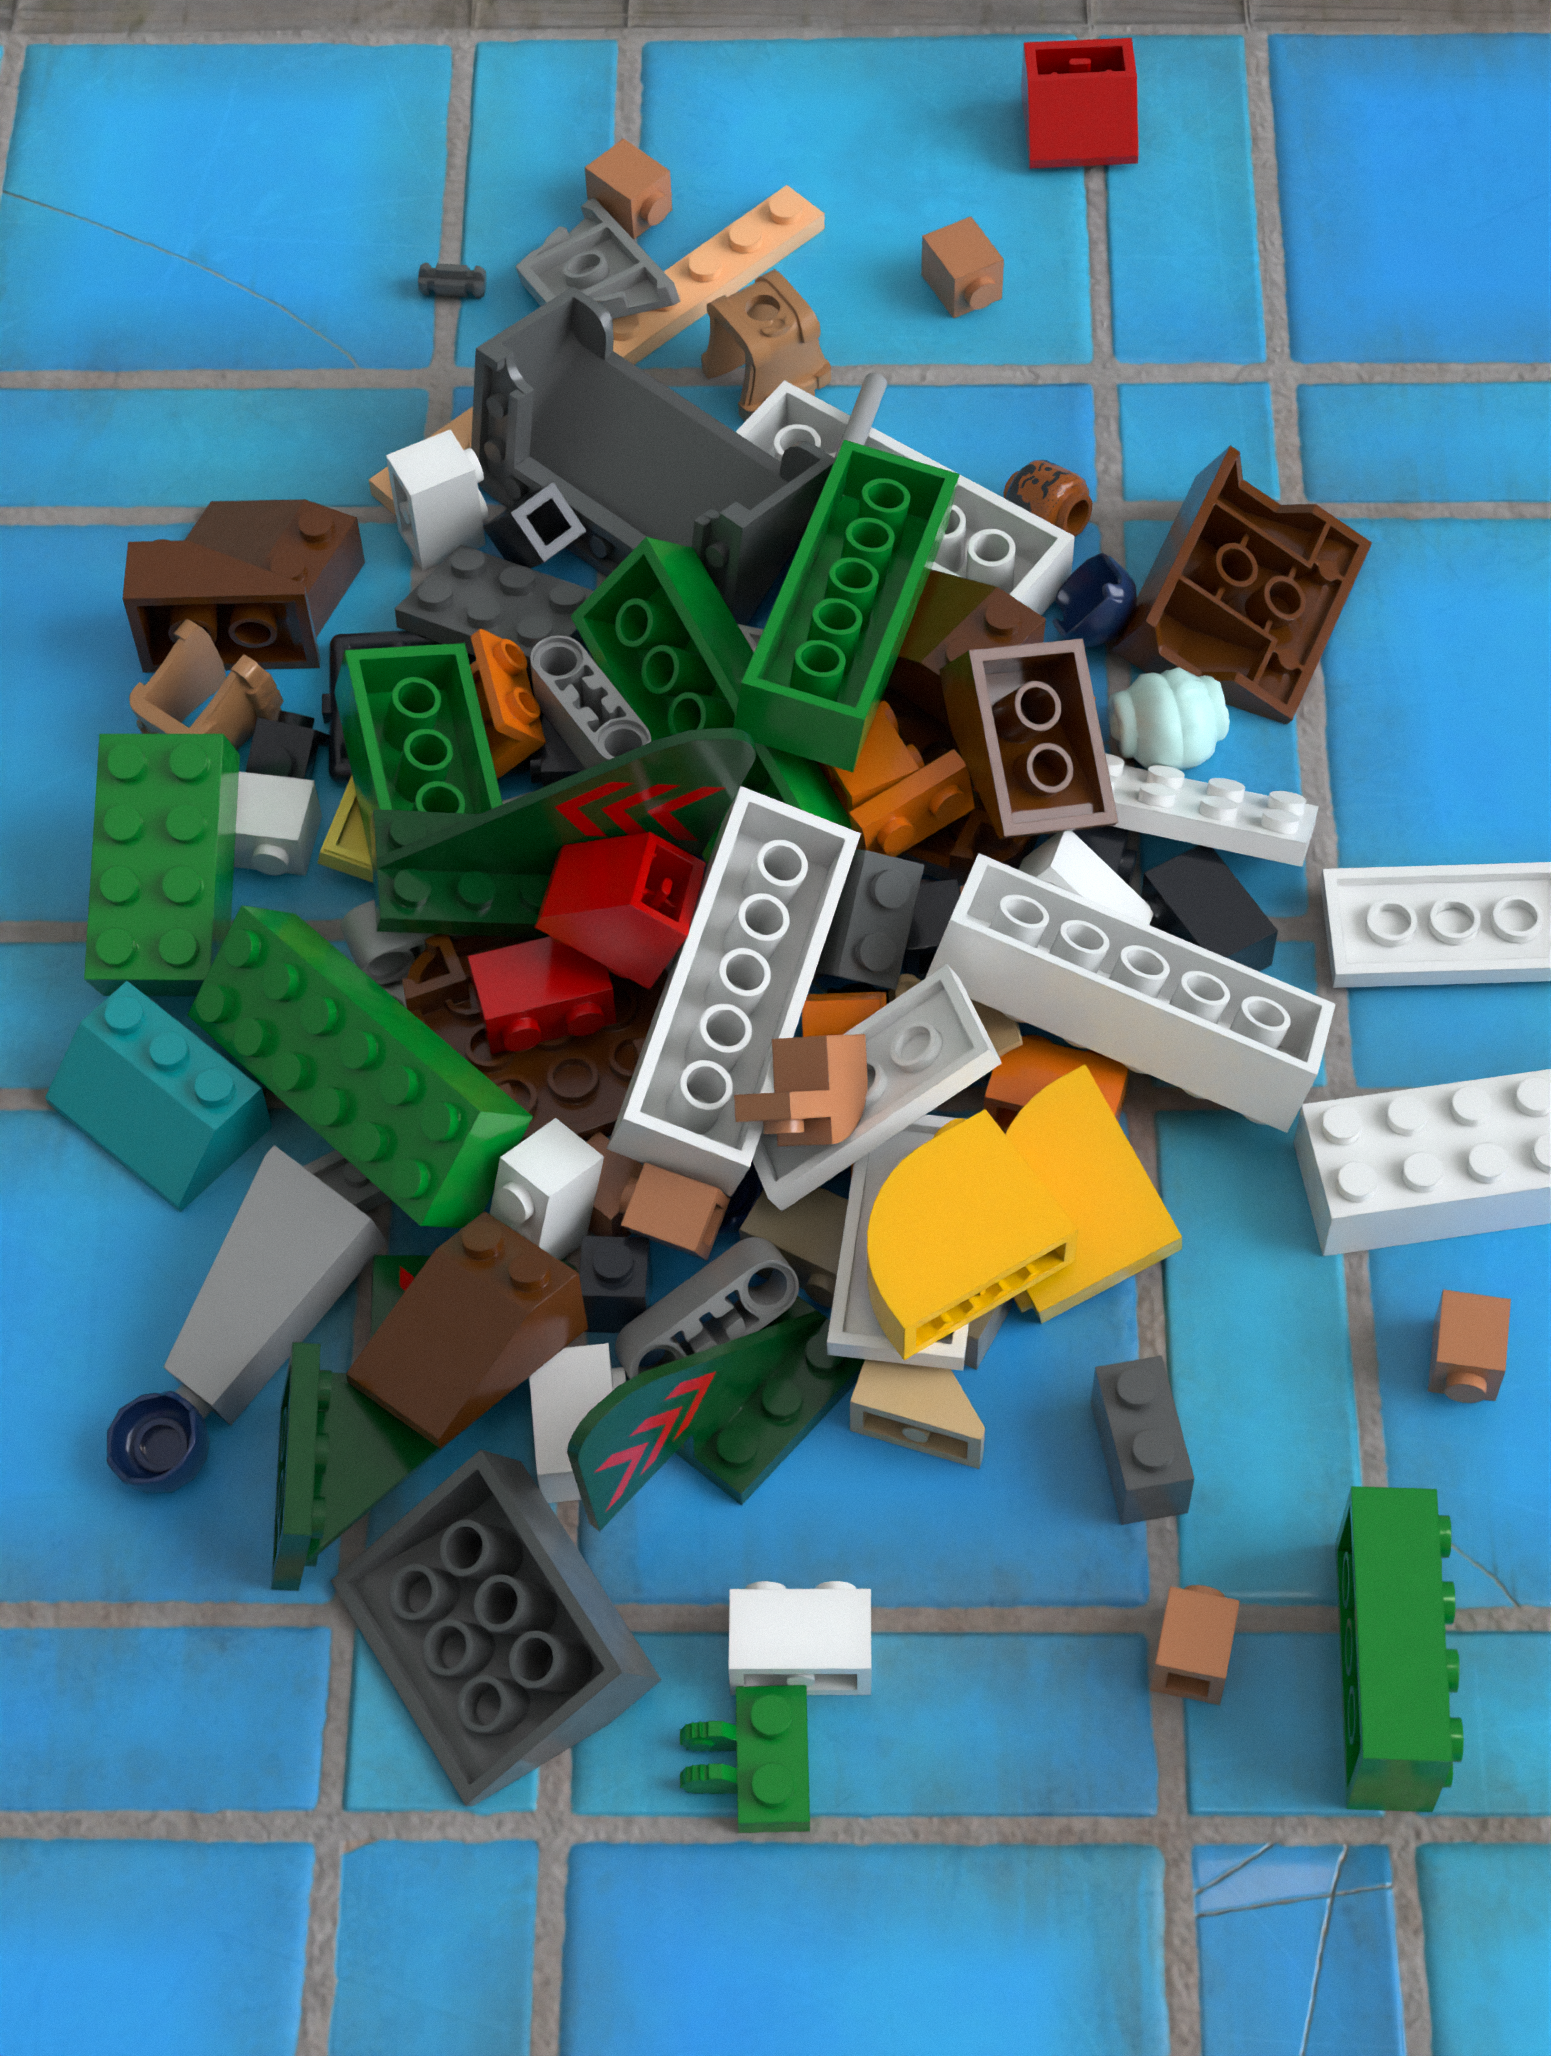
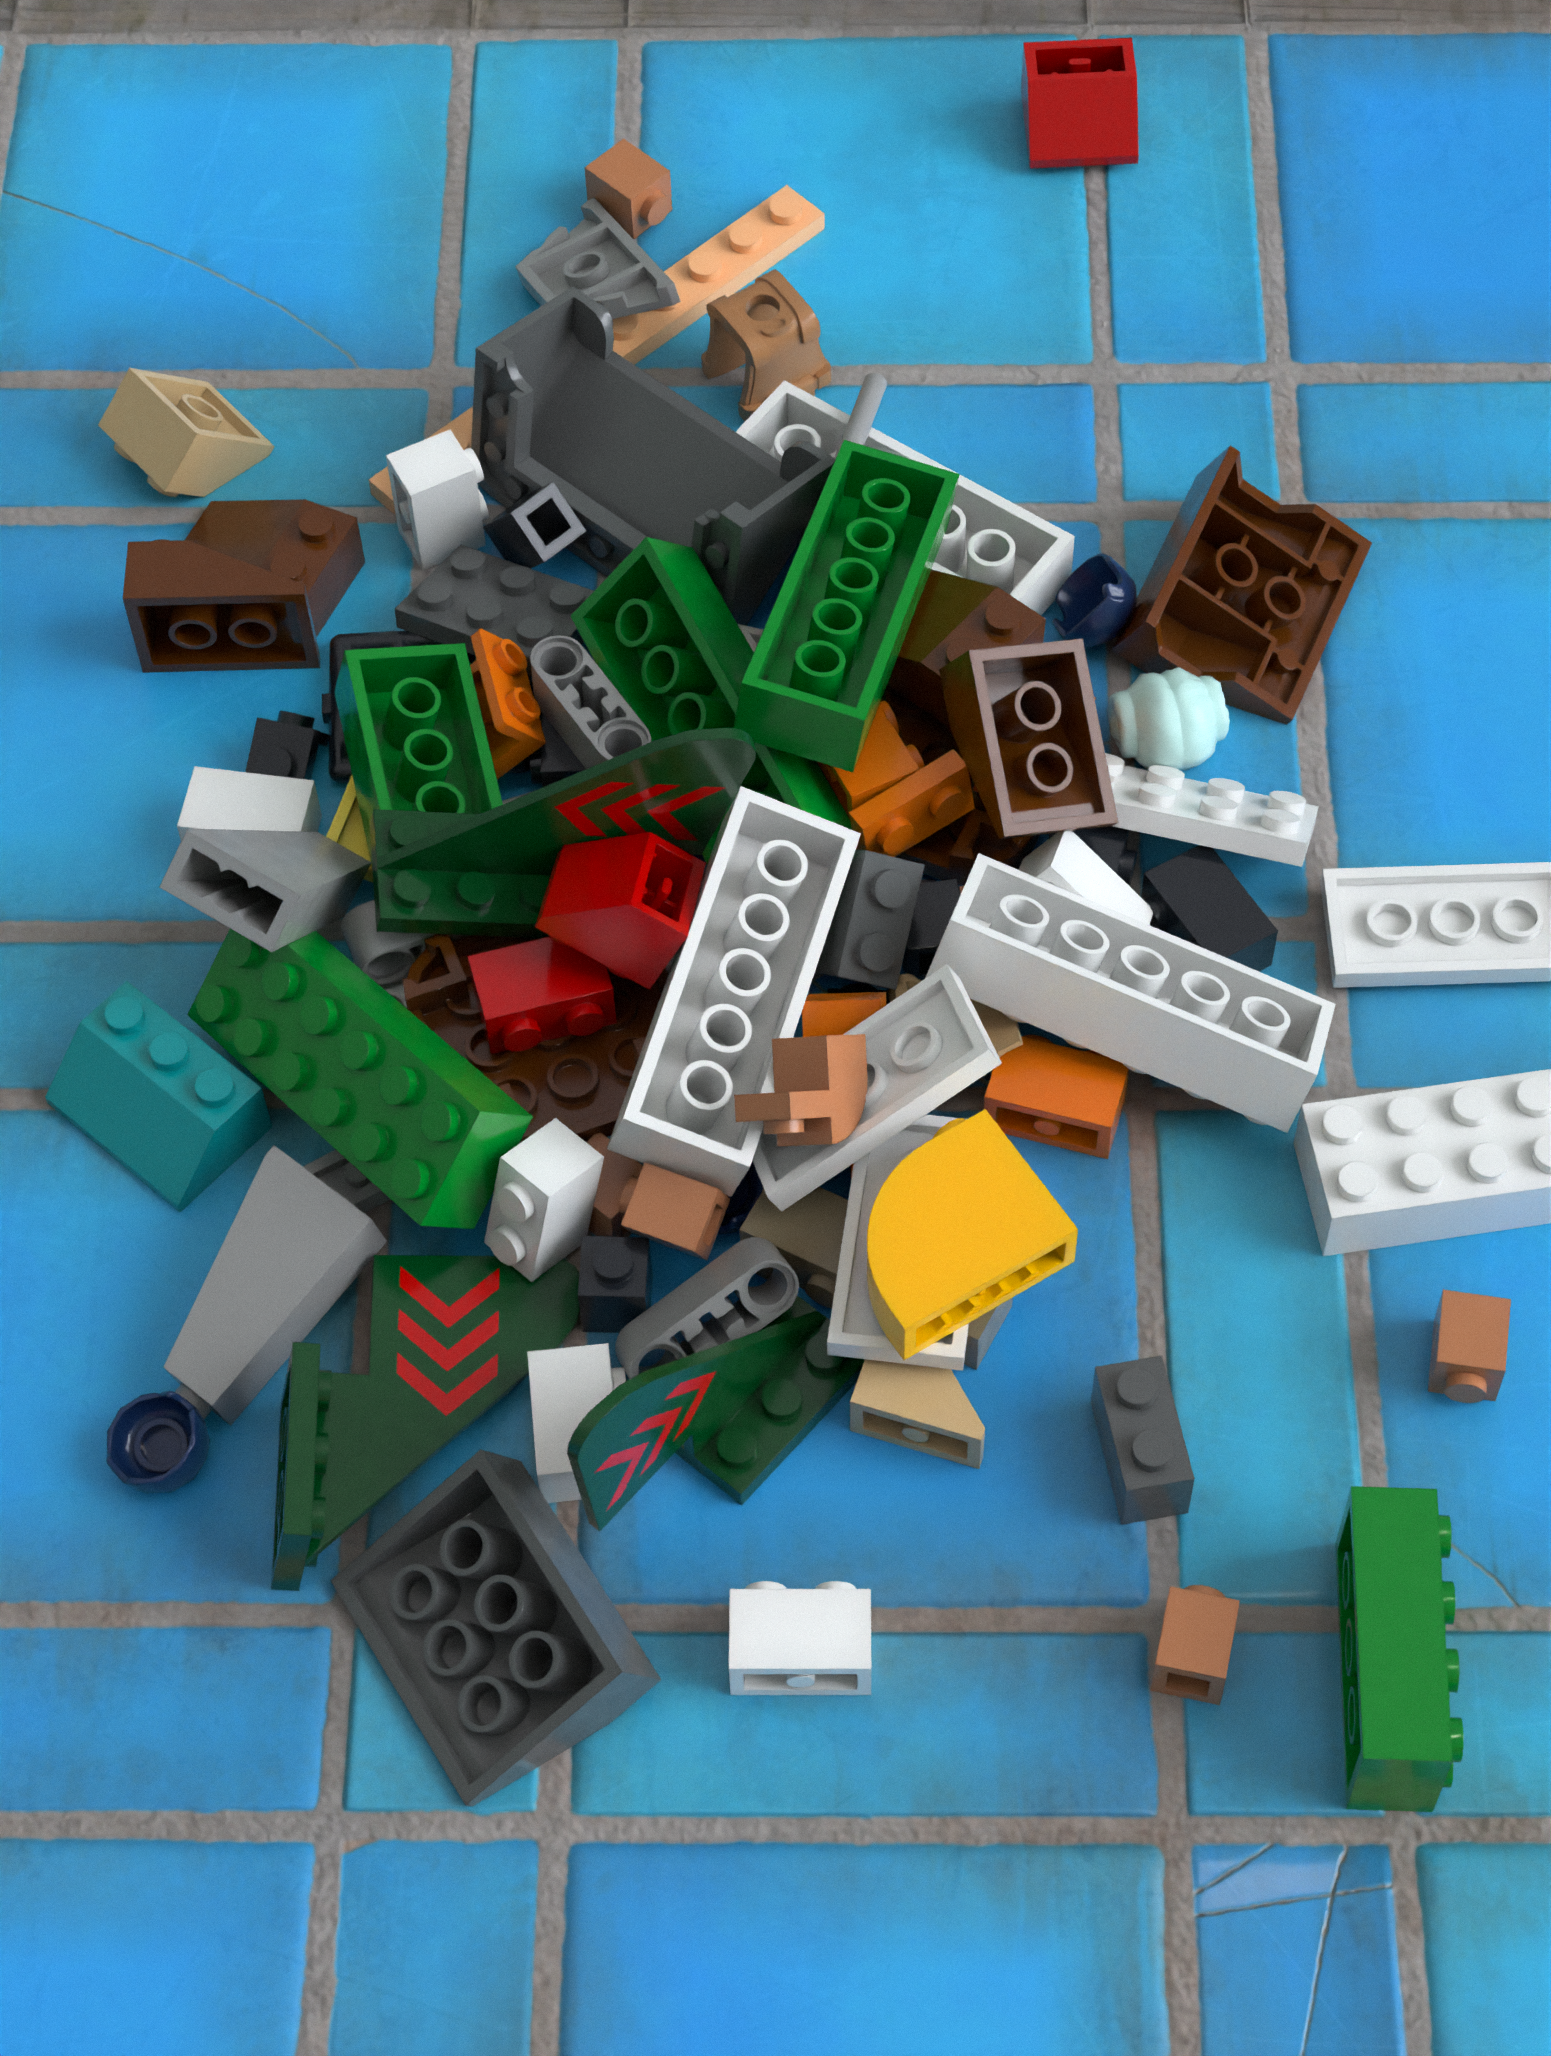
(161, 861): green brick -> none
(181, 433): none -> tan slope
(190, 677): medium nougat piece -> none
(265, 881): none -> light grey slope
(452, 280): dark grey piece -> none
(470, 1329): reddish brown slope -> none
(770, 1758): green hinge -> none
(962, 267): nougat brick -> none
(1051, 494): dark orange head -> none
(1099, 1183): yellow brick -> none

